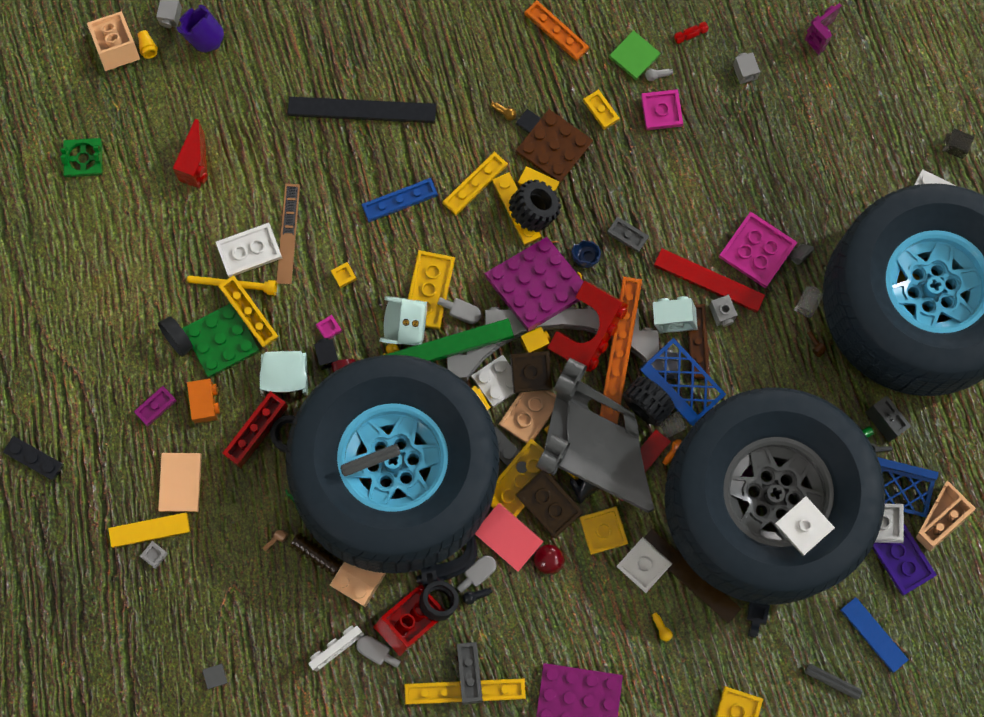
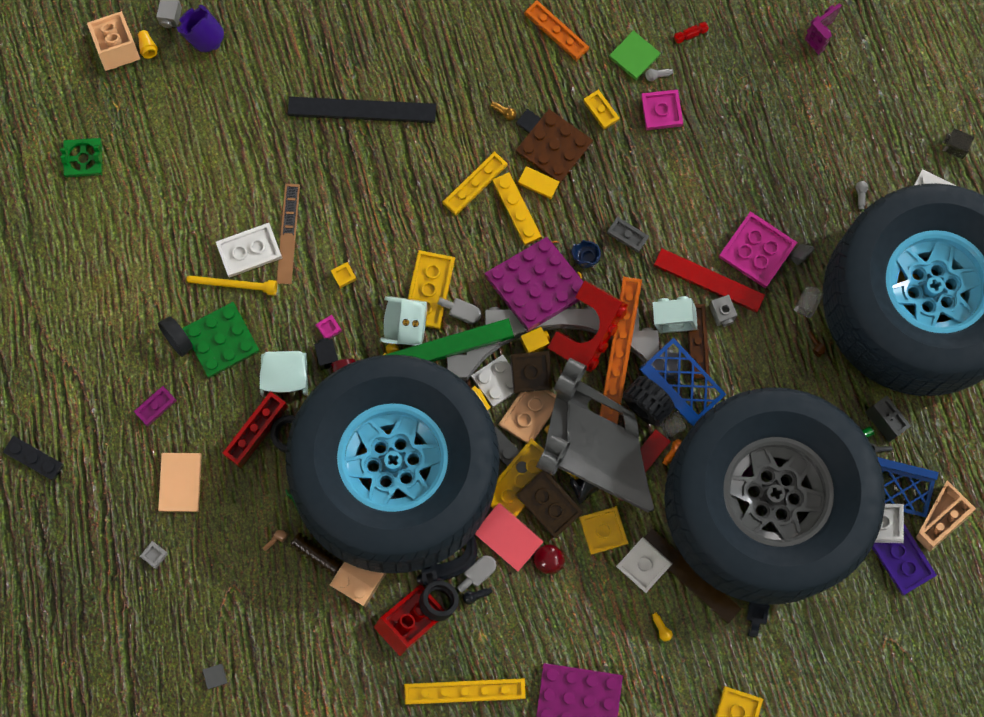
(149, 530): yellow tile -> none
(191, 161): red slope -> none
(202, 400): orange brick -> none
(248, 311): yellow brick -> none
(335, 647): white plate -> none
(370, 460): dark grey axle -> none
(376, 651): light grey piece -> none
(399, 200): blue tile -> none
(469, 673): dark grey plate -> none
(542, 197): black tyre -> none
(746, 67): light grey brick -> none
(804, 526): white plate -> none
(833, 681): dark grey axle -> none
(861, 188): none -> light grey piece
(874, 634): blue tile -> none

